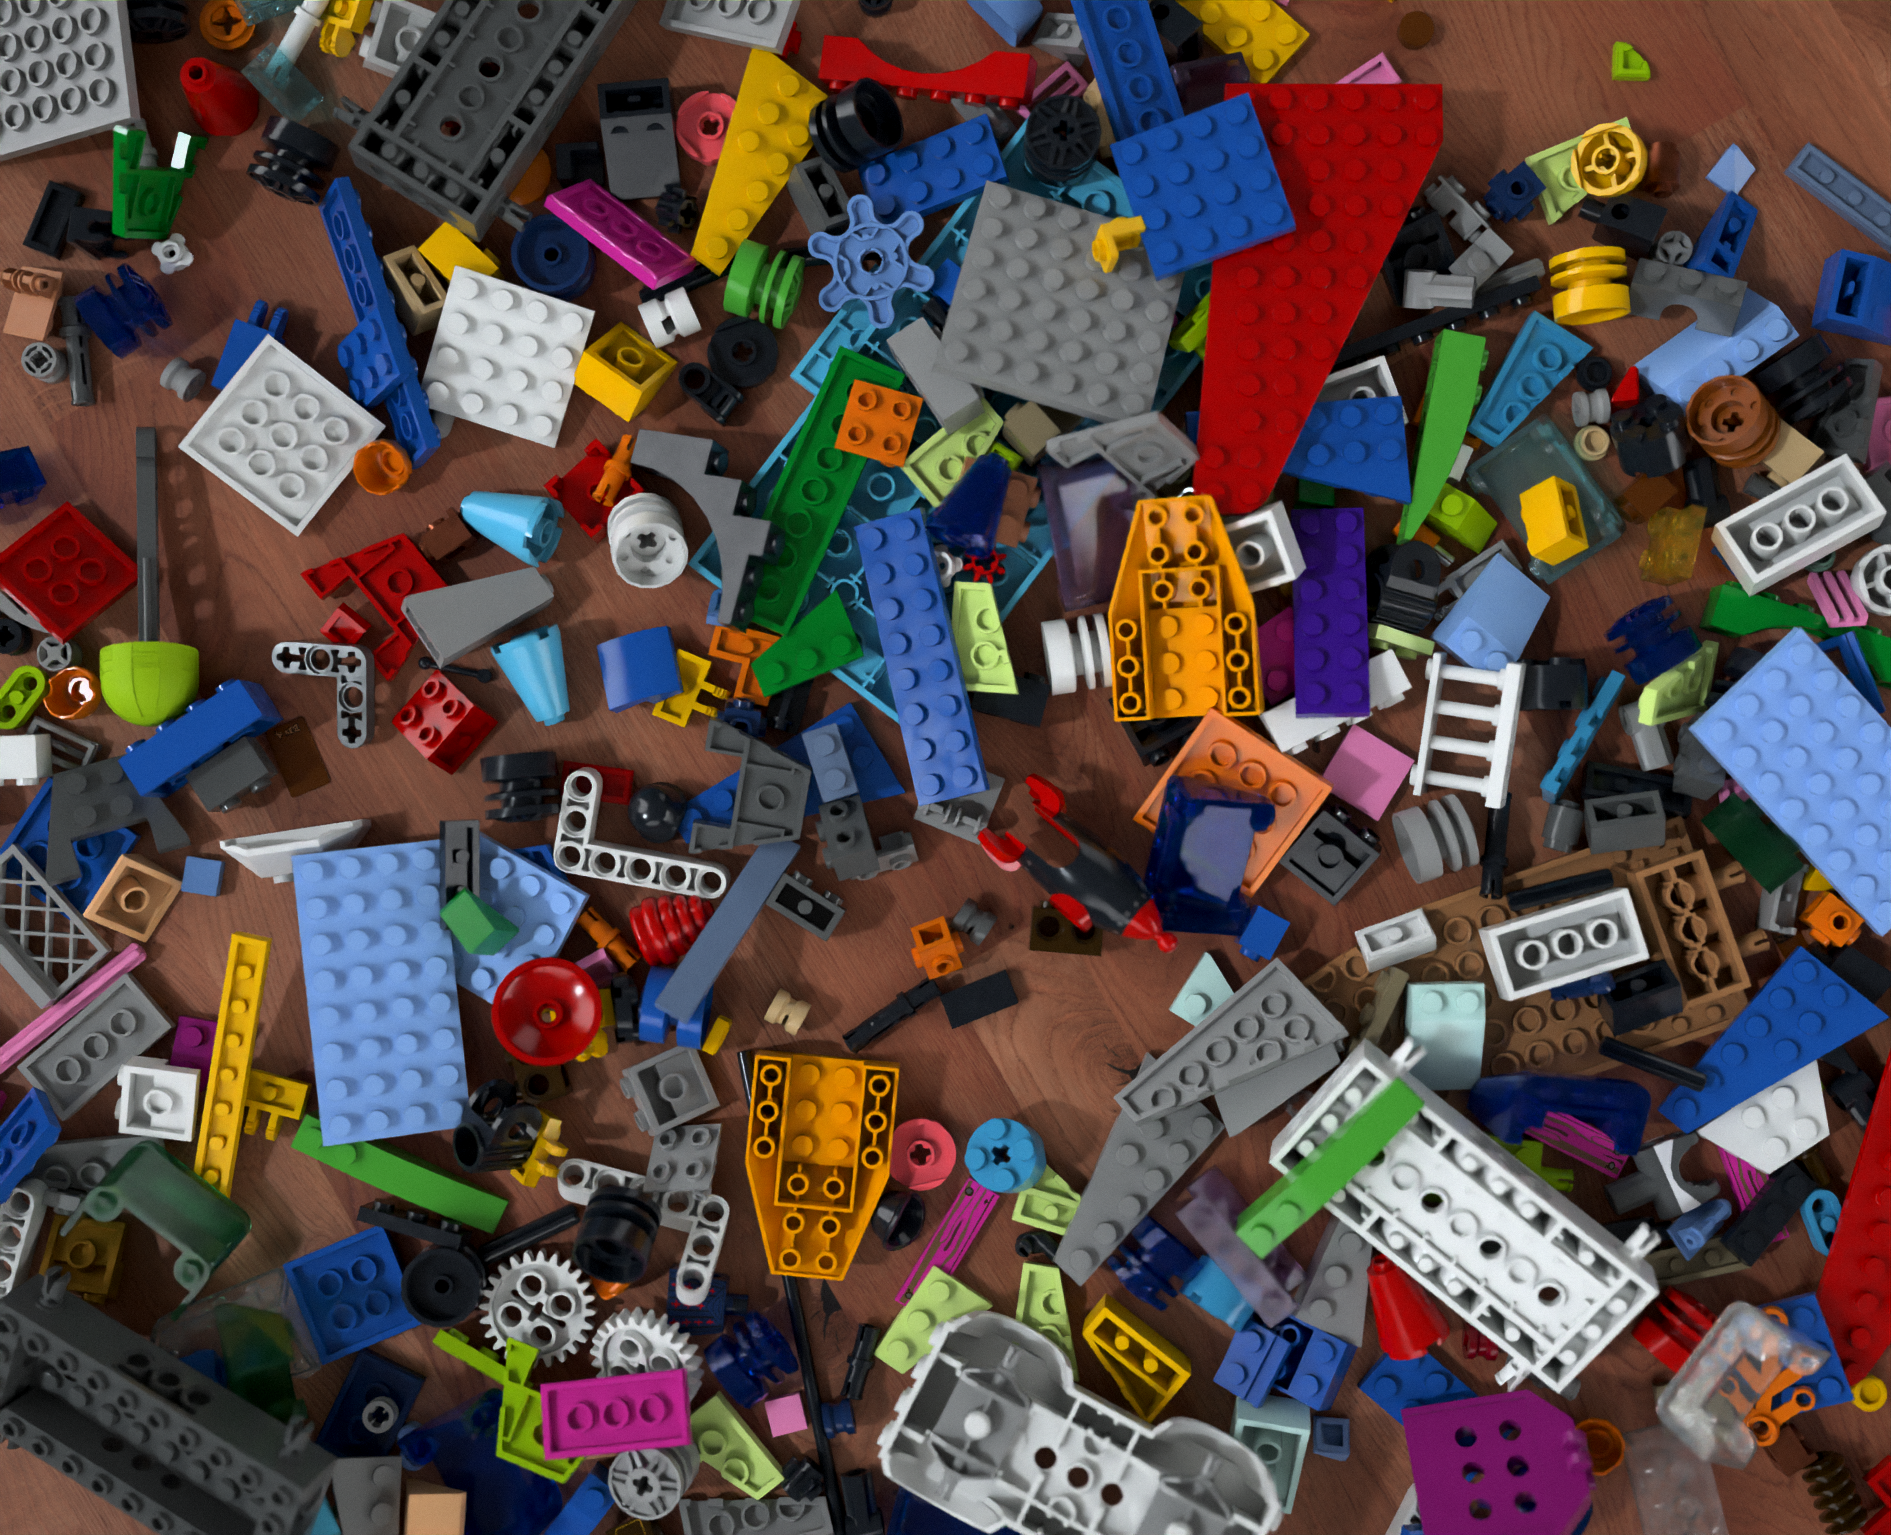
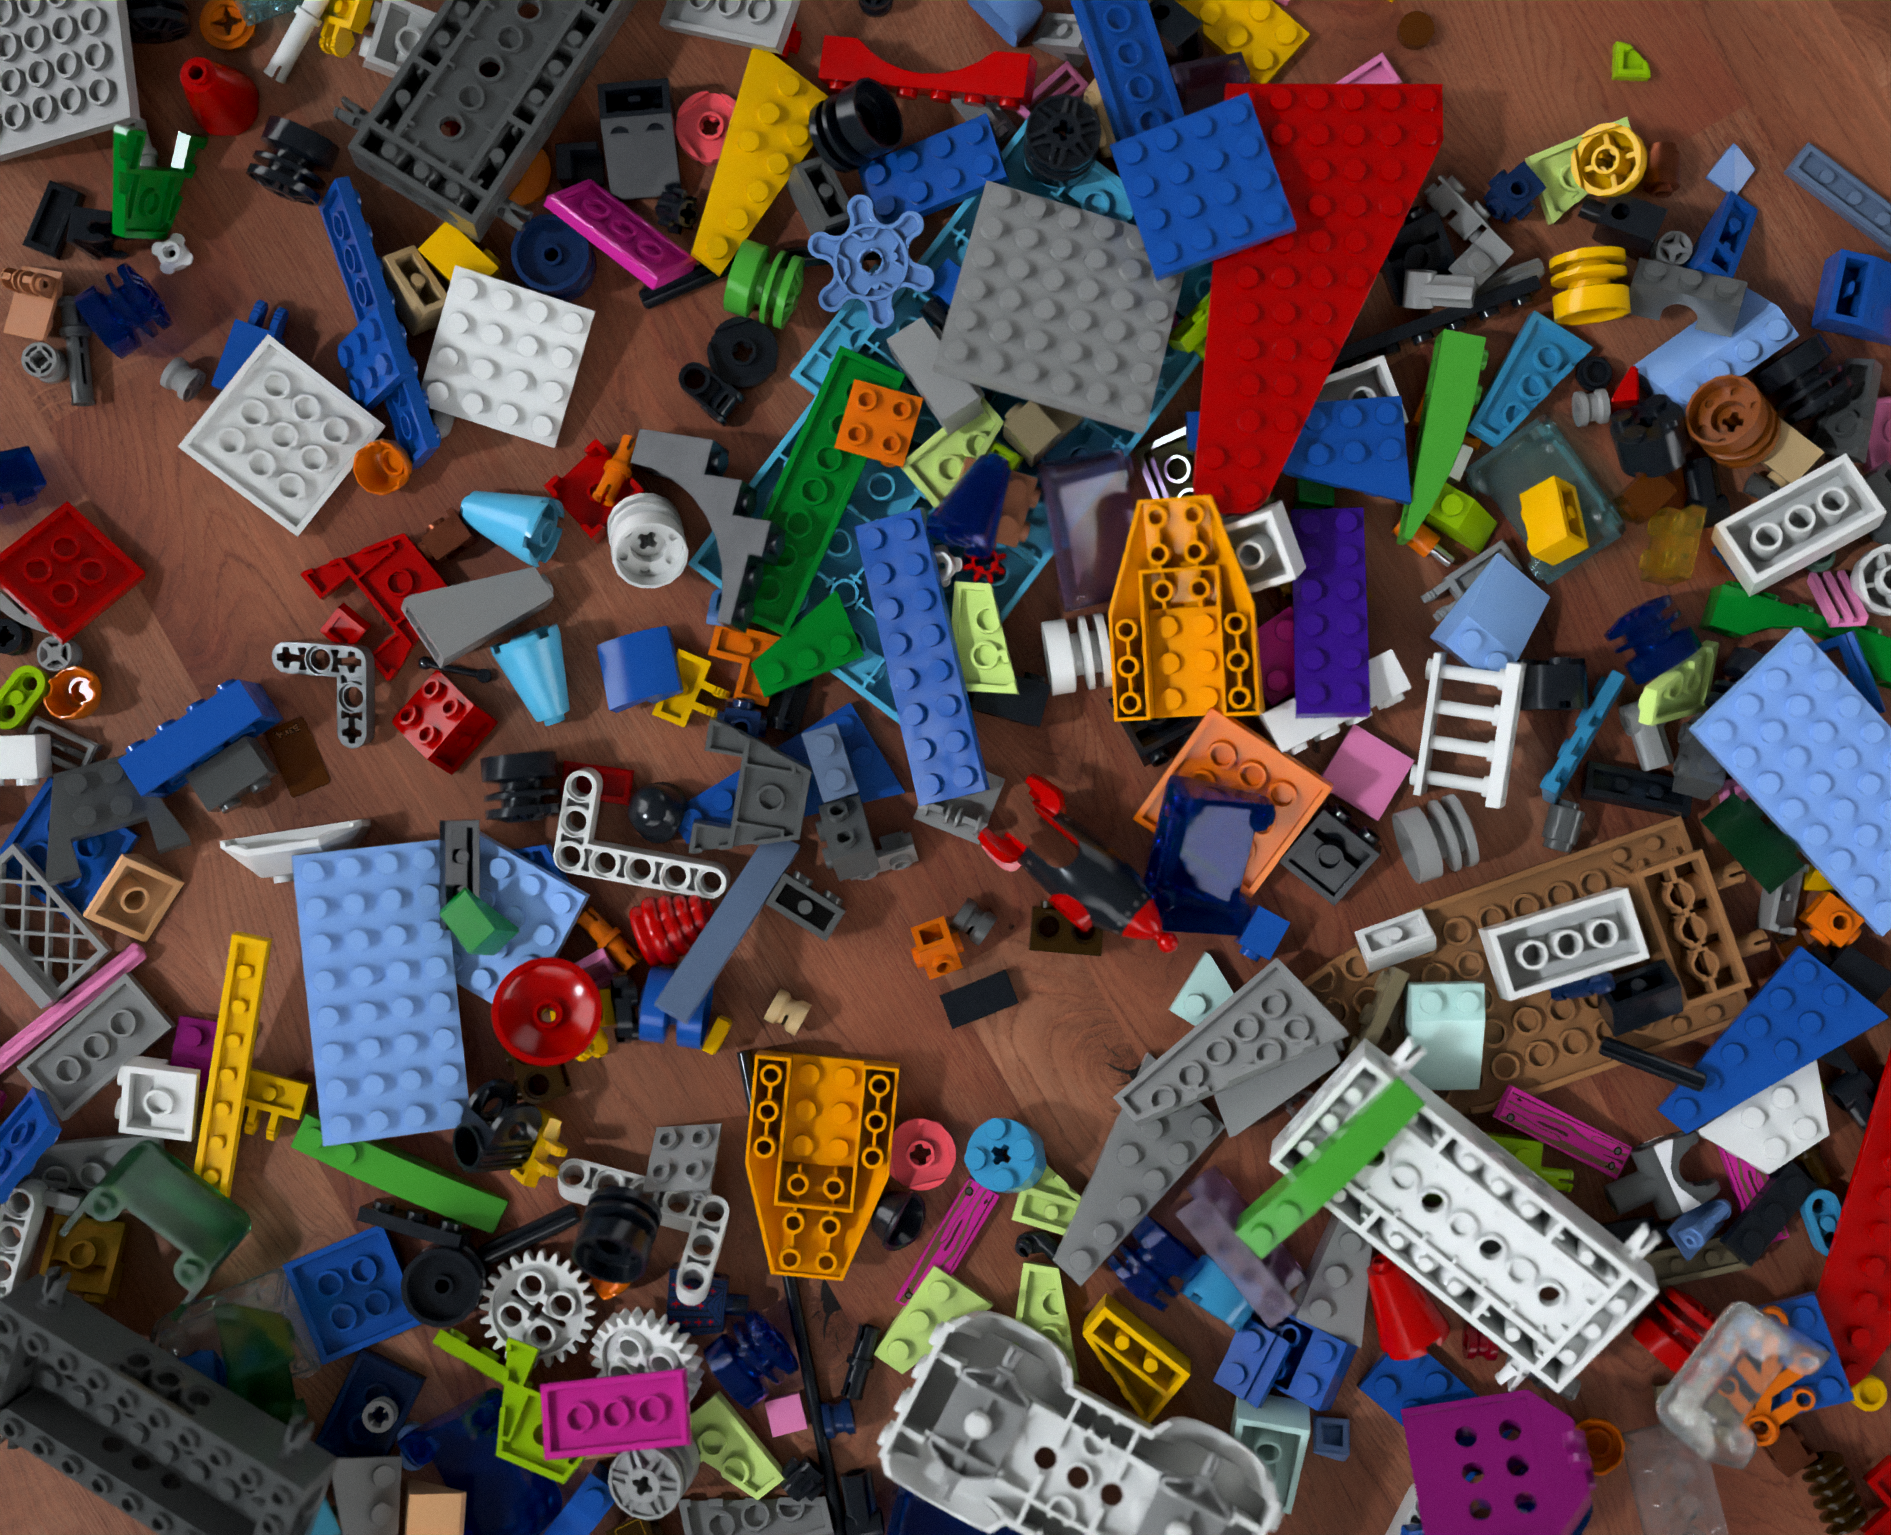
(148, 678): lime piece -> none
(203, 876): medium blue tile -> none
(282, 83): clear light blue hinge -> none
(623, 371): yellow slope -> none
(668, 1089): light grey plate -> none
(681, 311): white wheel -> none
(898, 1010): black pin -> none
(1116, 236): yellow bracket -> none
(1141, 447): light grey wing -> none
(1393, 590): black piece -> none
(1405, 644): yellowish green wing -> none
(1494, 857): black pin -> none
(1522, 1098): clear blue windscreen -> none
(1559, 890): black axle -> none
(1591, 443): tan plate -> none
(1624, 822): dark grey brick -> none

